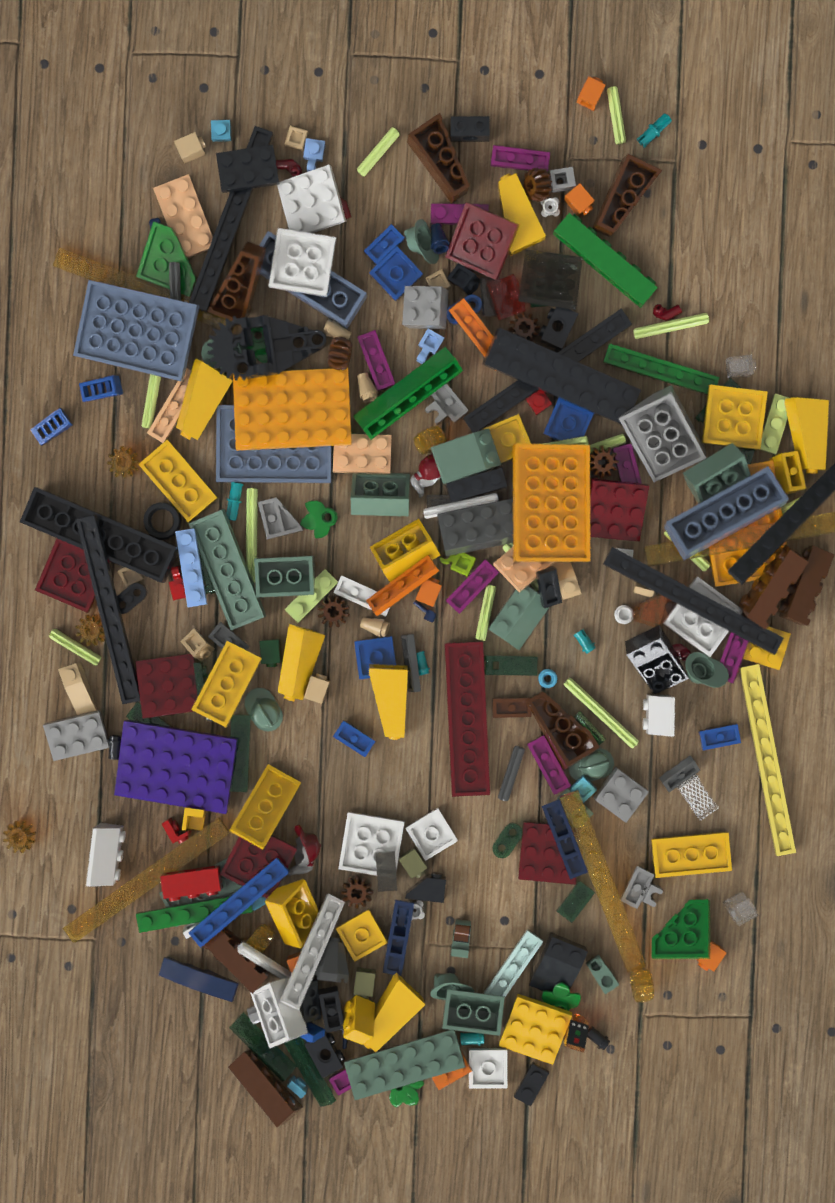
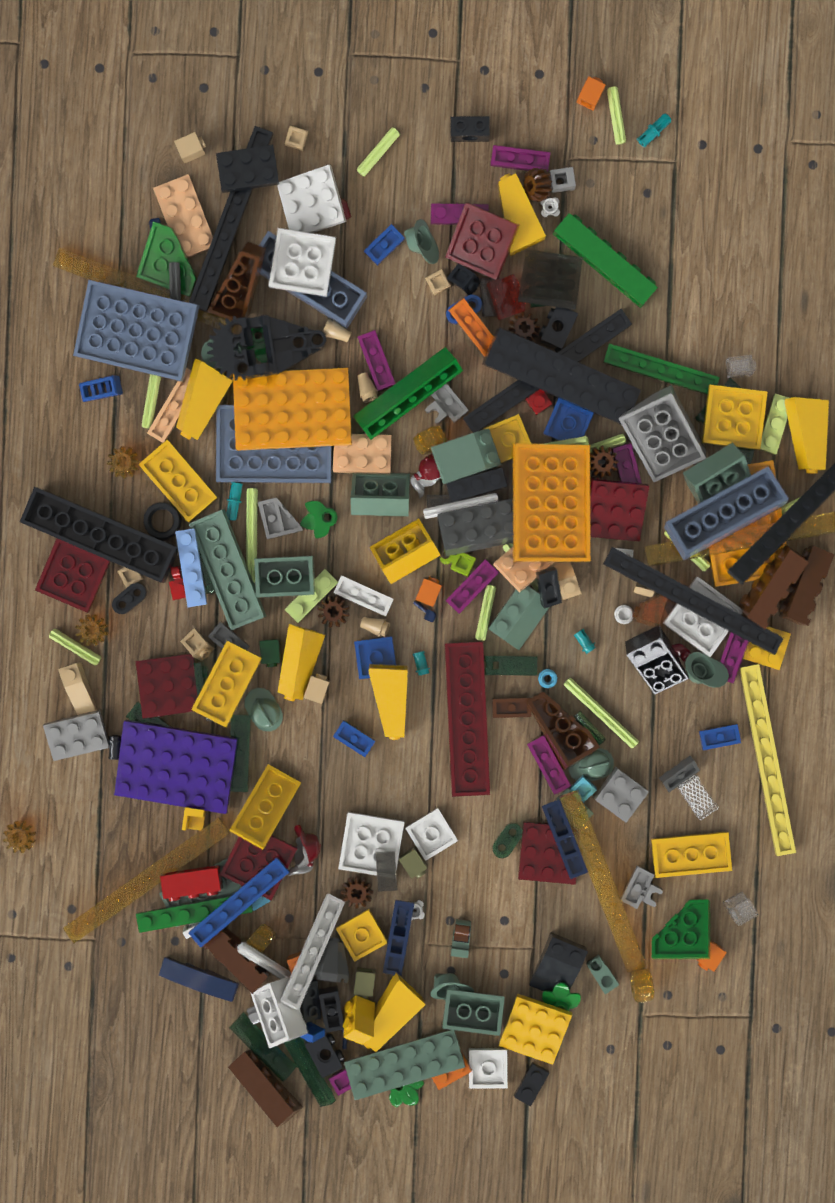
(60, 428): blue slope -> none
(105, 855): white slope -> none
(108, 608): black plate -> none
(172, 830): red bracket -> none
(220, 130): medium azure plate -> none
(291, 166): dark red arm -> none
(293, 912): yellow slope -> none
(298, 1086): medium azure plate -> none
(313, 152): light blue plate -> none
(340, 353): reddish brown gear -> none
(395, 273): blue plate -> none
(402, 585): orange plate -> none
(410, 660): dark grey tile -> none
(425, 307): light grey brick -> none
(429, 888): black slope -> none
(430, 344): light blue plate -> none
(439, 157): reddish brown wedge -> none
(439, 241): dark blue cone -> none
(471, 1038): teal pin -> none
(511, 773): dark grey axle -> none
(514, 964): light aqua plate -> none
(575, 901): clear green plate -> none
(576, 1033): slope -> none
(579, 200): orange brick -> none
(600, 1040): black pin -> none
(627, 188): reddish brown wedge -> none
(659, 715): white slope -> none
(666, 314): dark red arm -> none
(672, 325): yellowish green axle -> none
(789, 472): yellow brick -> none

